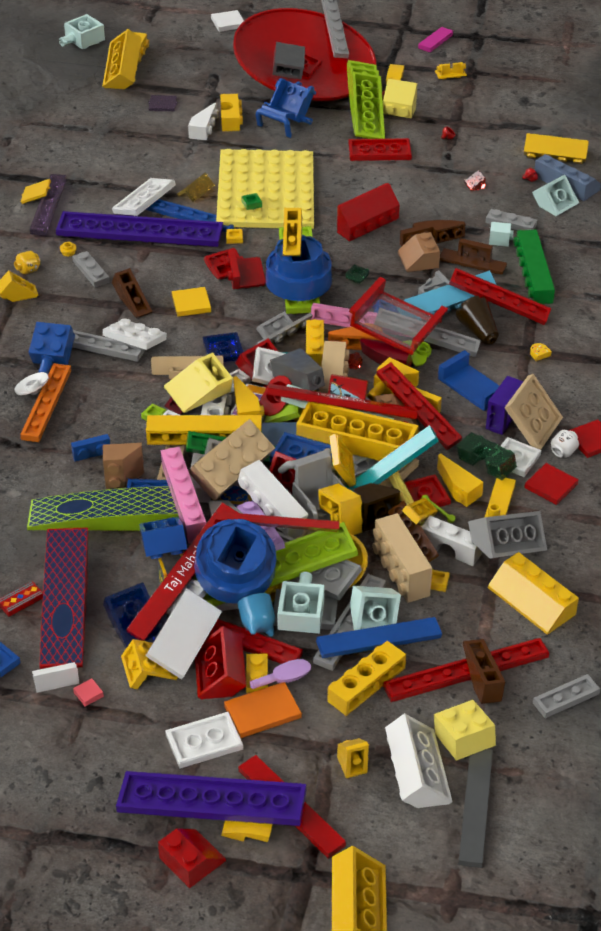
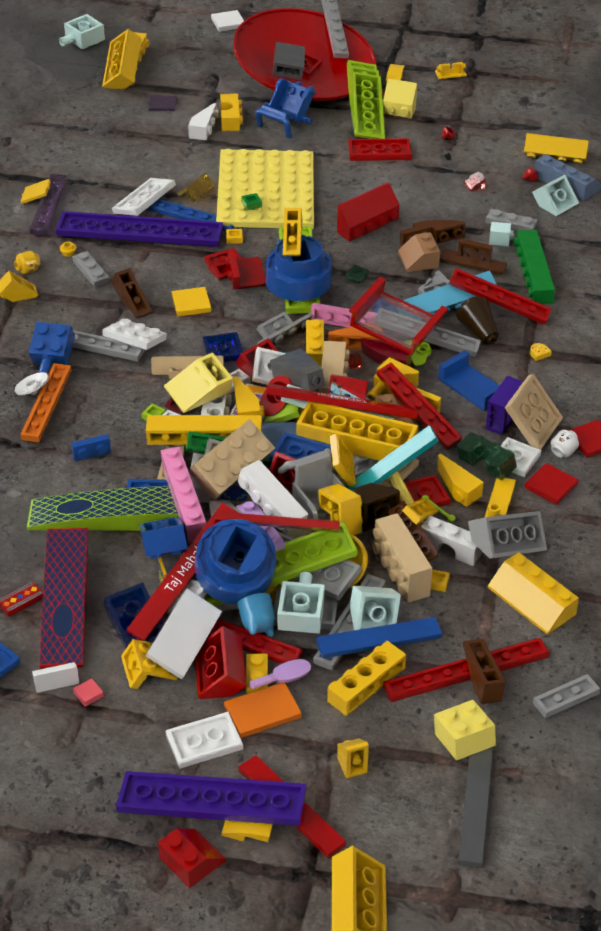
(122, 463): medium nougat slope -> none
(417, 763): white slope -> none
(435, 39): dark pink tile -> none

